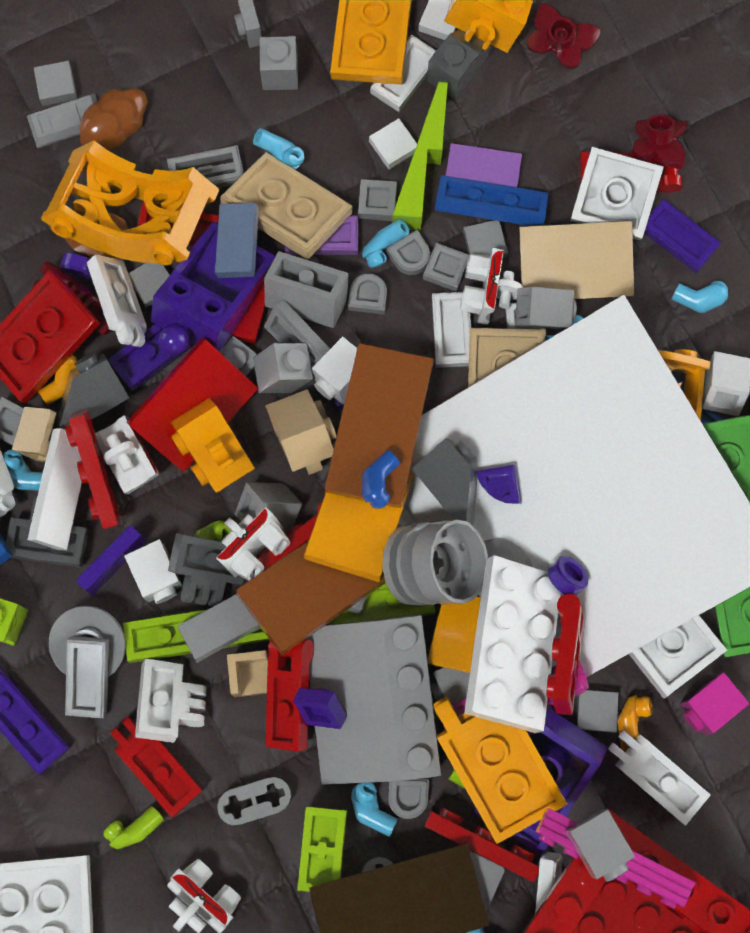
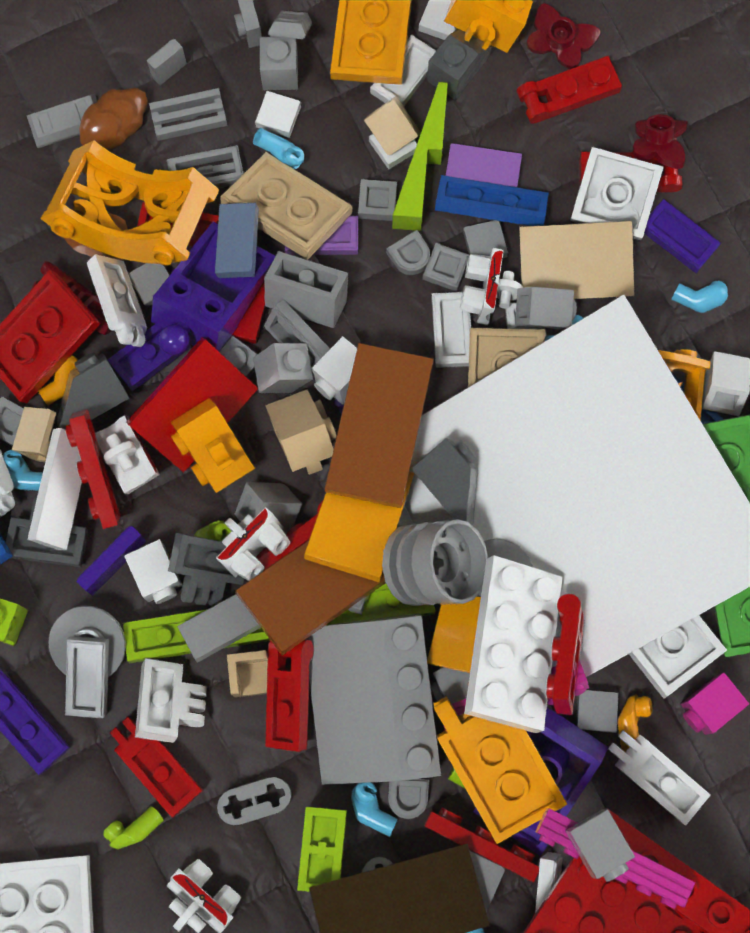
(55, 83): light grey tile -> none
(75, 265): dark purple tile -> none
(166, 61): none -> light grey tile
(180, 109): none -> light grey tile
(278, 114): none -> white tile
(291, 25): none -> light grey tile
(320, 708): dark purple plate -> none
(368, 294): light grey tile -> none
(374, 479): blue arm -> none
(384, 238): medium azure arm -> none
(392, 126): none -> tan panel
(501, 483): dark purple tile -> none
(568, 576): dark purple tile -> none
(569, 89): none -> red plate

